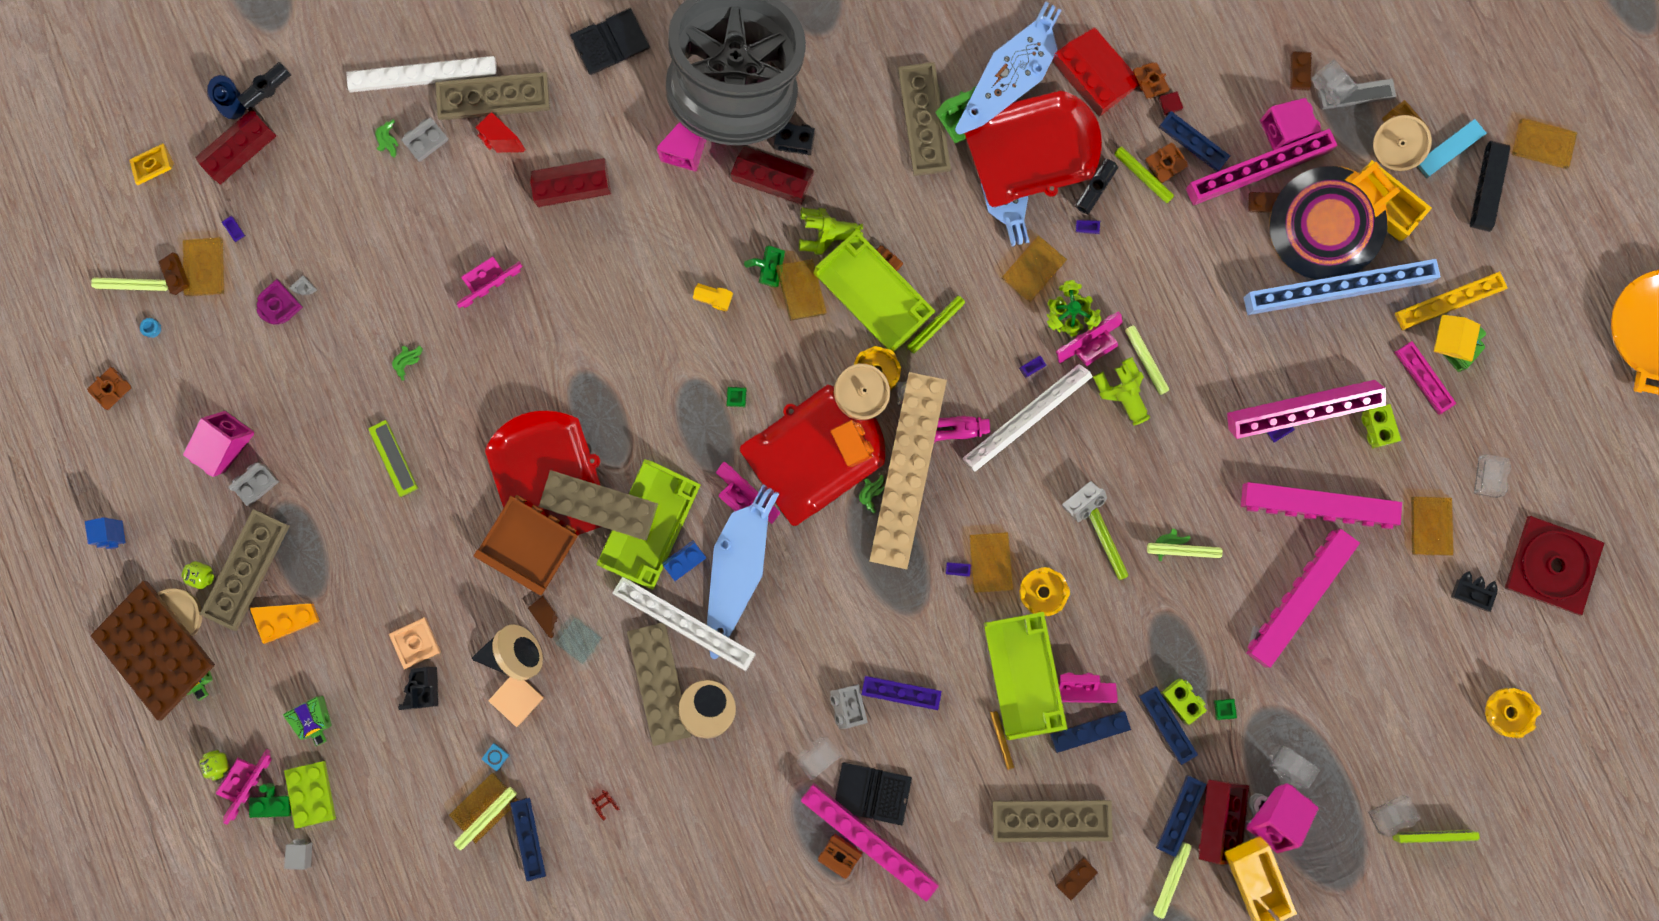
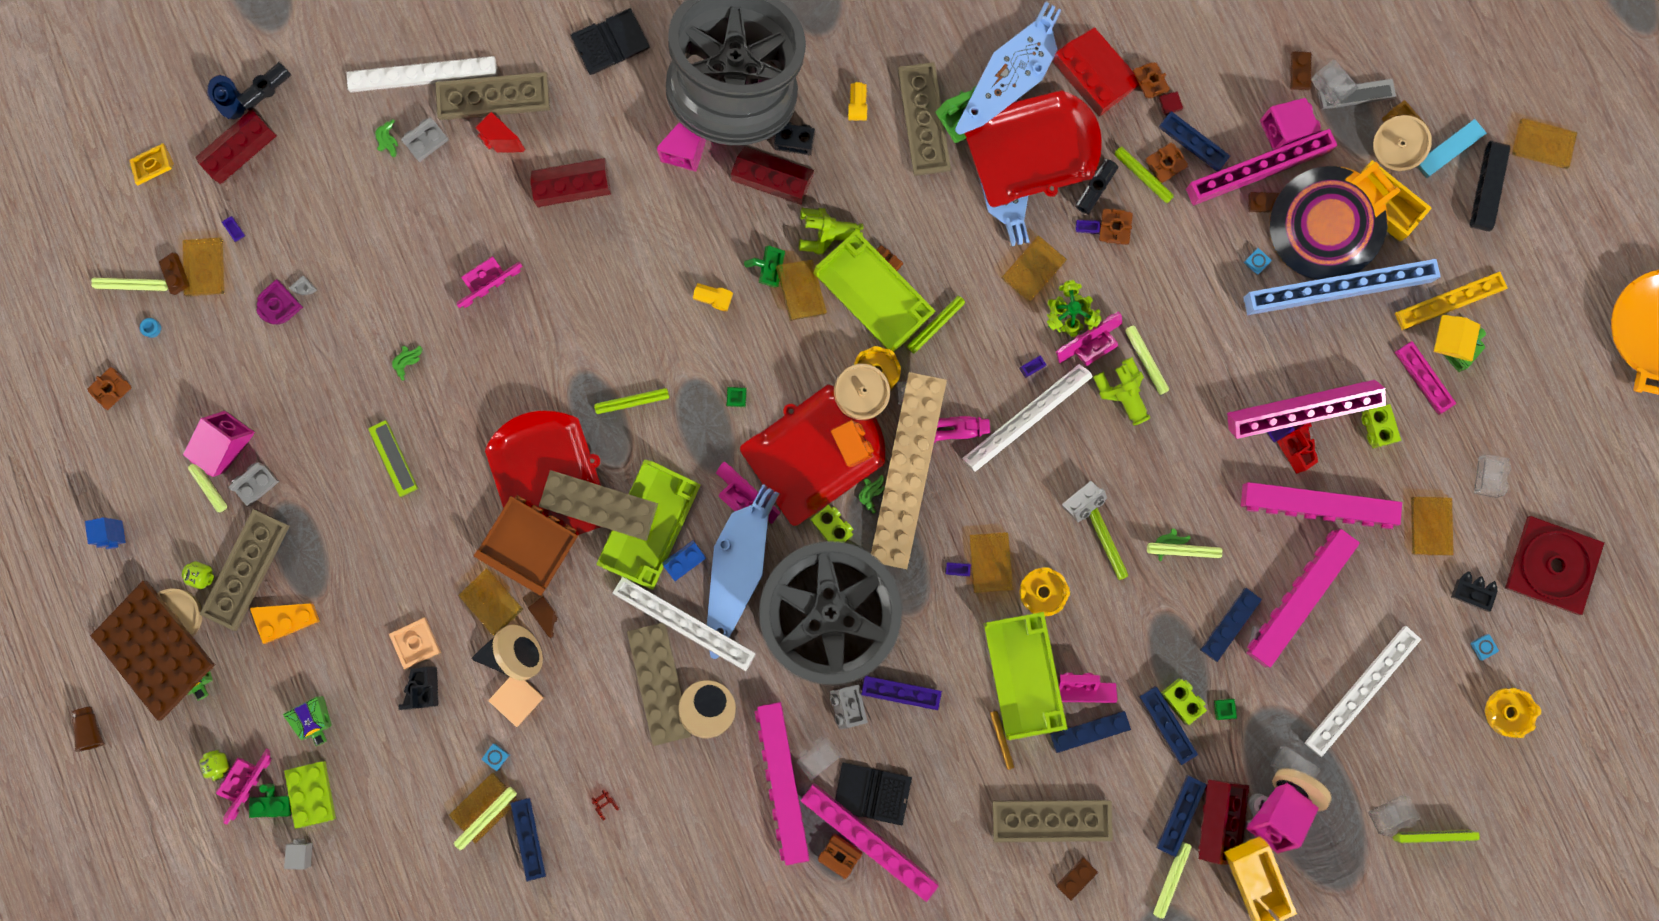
(86, 730): none -> reddish brown plant
(207, 487): none -> yellowish green axle
(490, 602): none -> clear yellow tile
(579, 641): clear light blue piece -> none
(631, 401): none -> lime axle
(783, 784): none -> dark pink brick
(828, 530): none -> lime brick
(842, 603): none -> dark grey wheel
(857, 106): none -> yellow piece
(1110, 235): none -> dark orange piece
(1230, 624): none -> dark blue plate
(1257, 261): none -> dark azure tile
(1299, 448): none -> red slope
(1305, 785): none -> tan piece
(1362, 691): none -> white plate
(1484, 647): none -> dark azure tile

